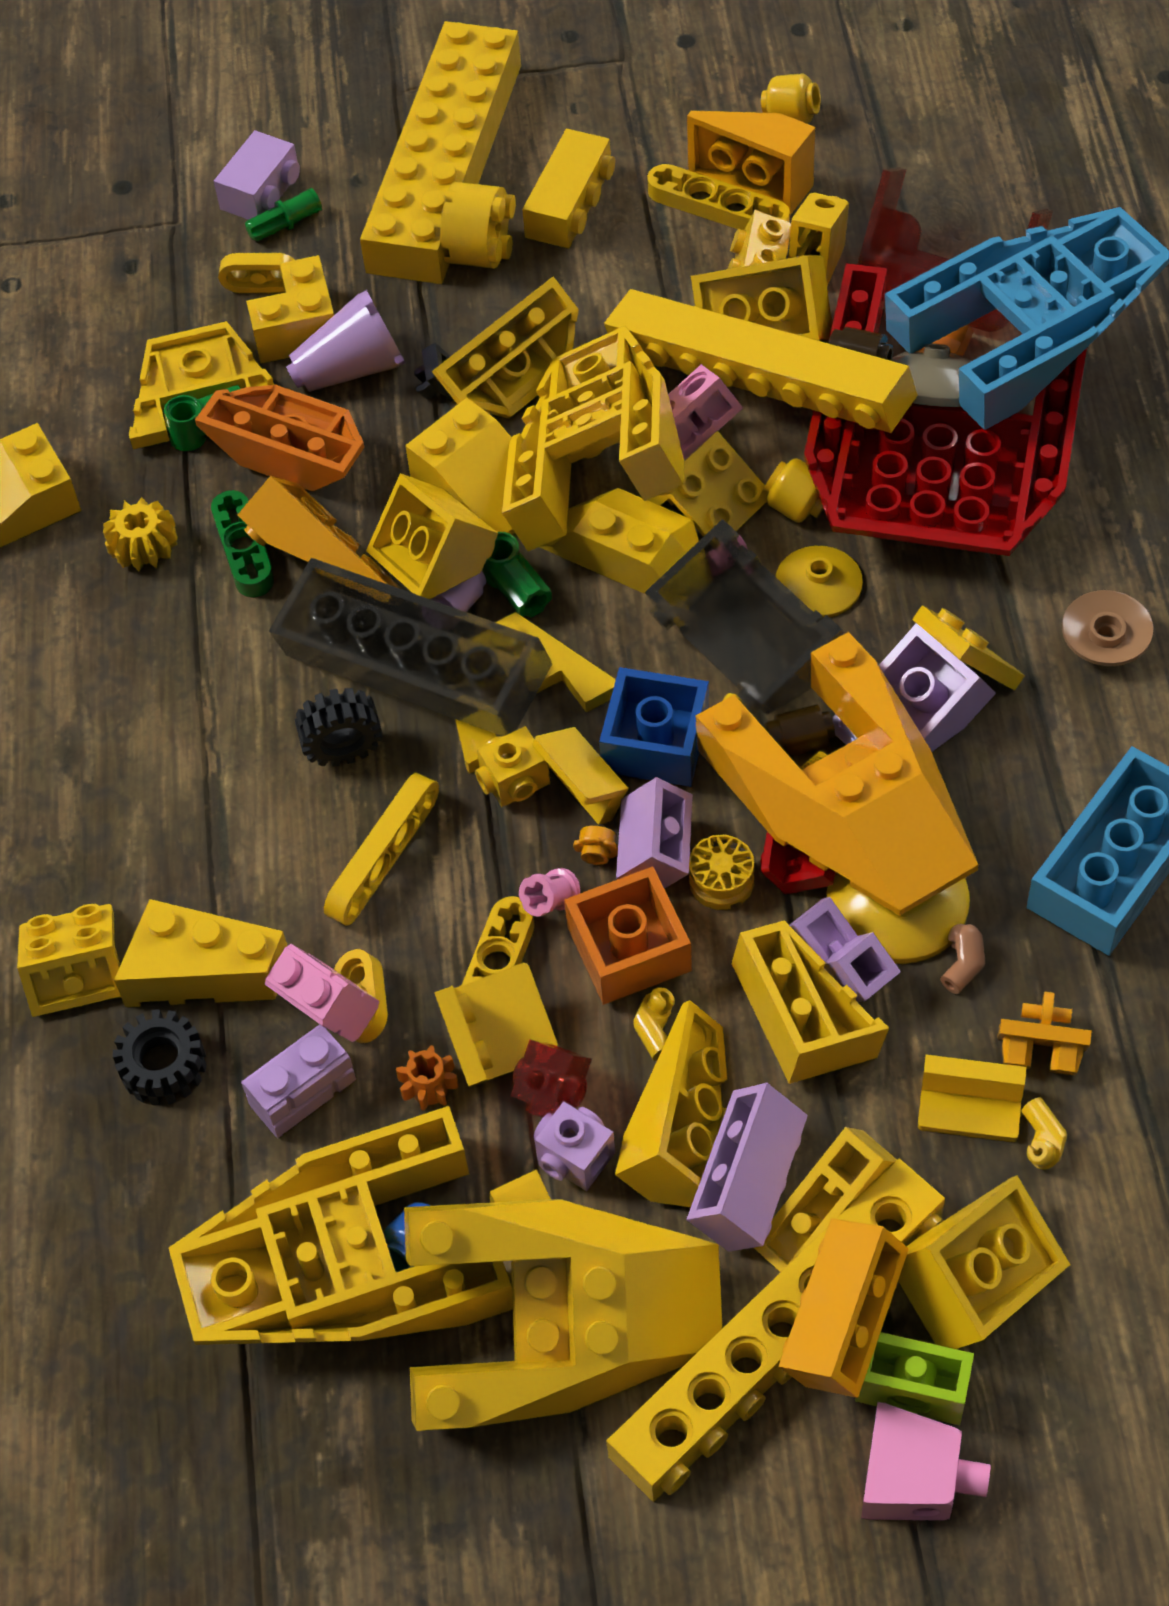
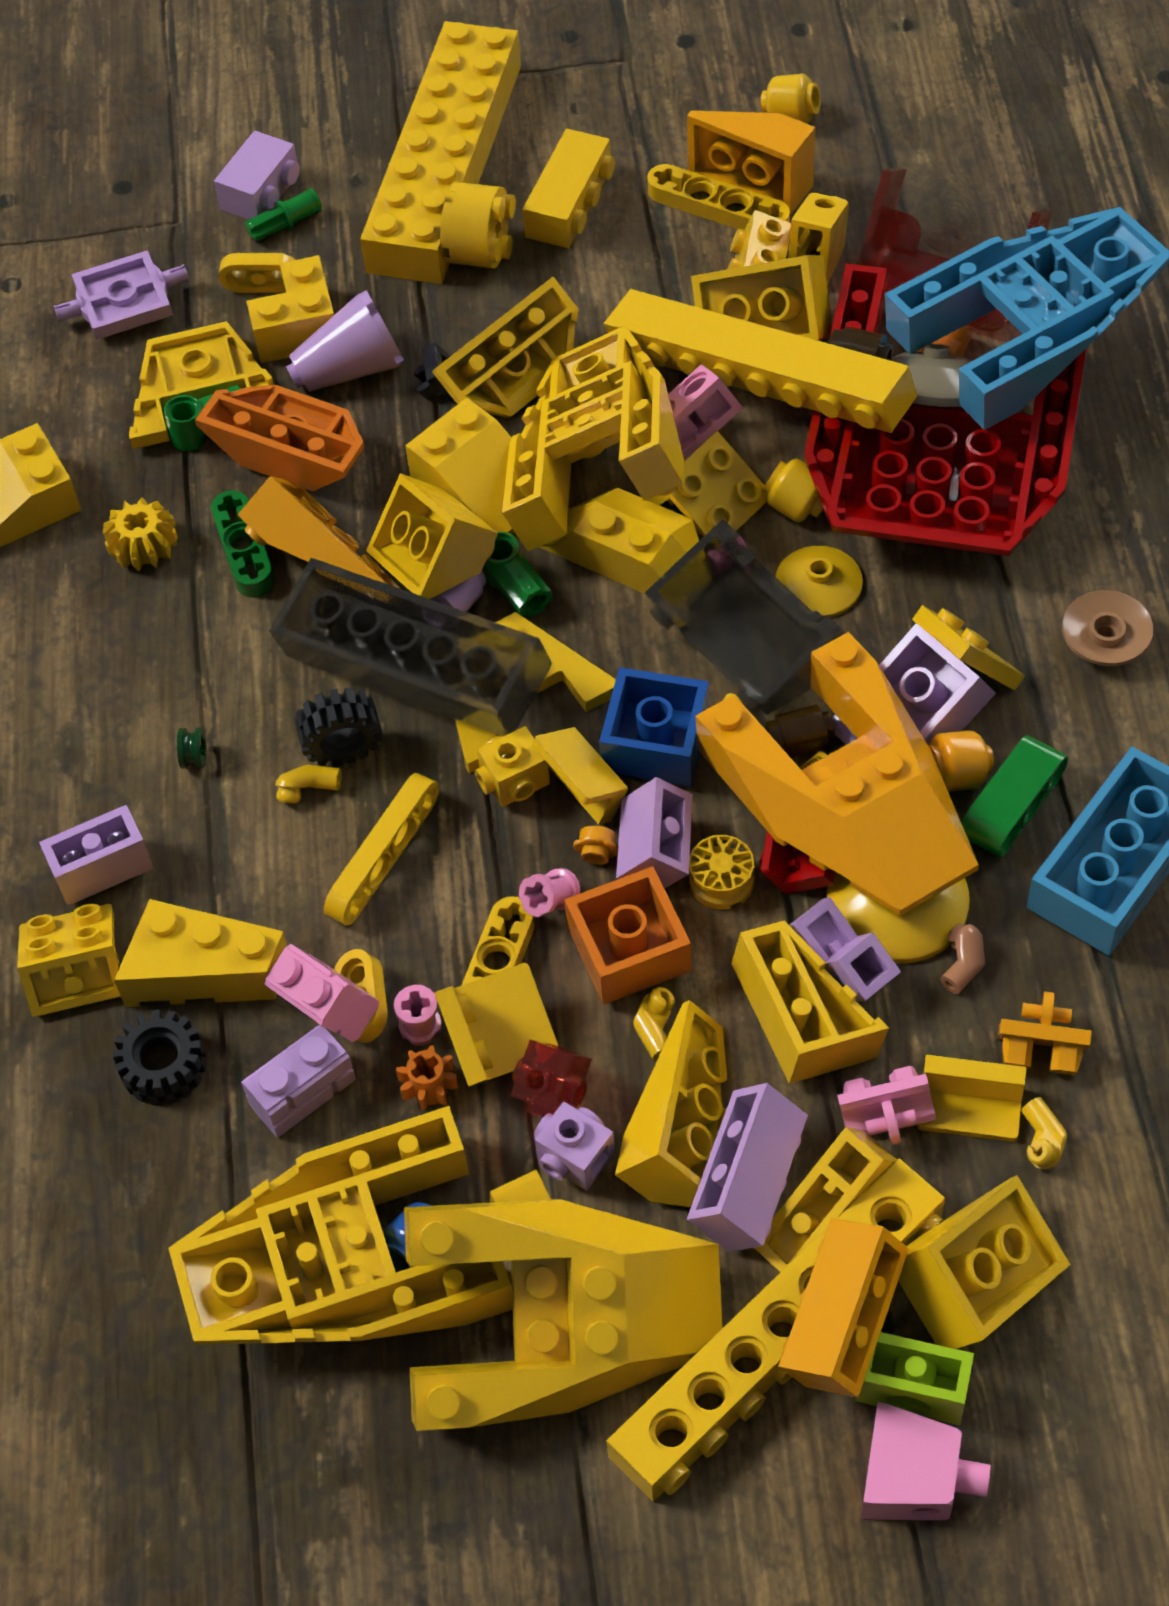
(96, 855): none -> lavender brick
(121, 294): none -> lavender plate
(191, 748): none -> dark green bush
(306, 776): none -> yellow arm
(414, 1001): none -> bright pink bush
(887, 1106): none -> bright pink hips
(962, 759): none -> light orange head
(1014, 795): none -> green beam

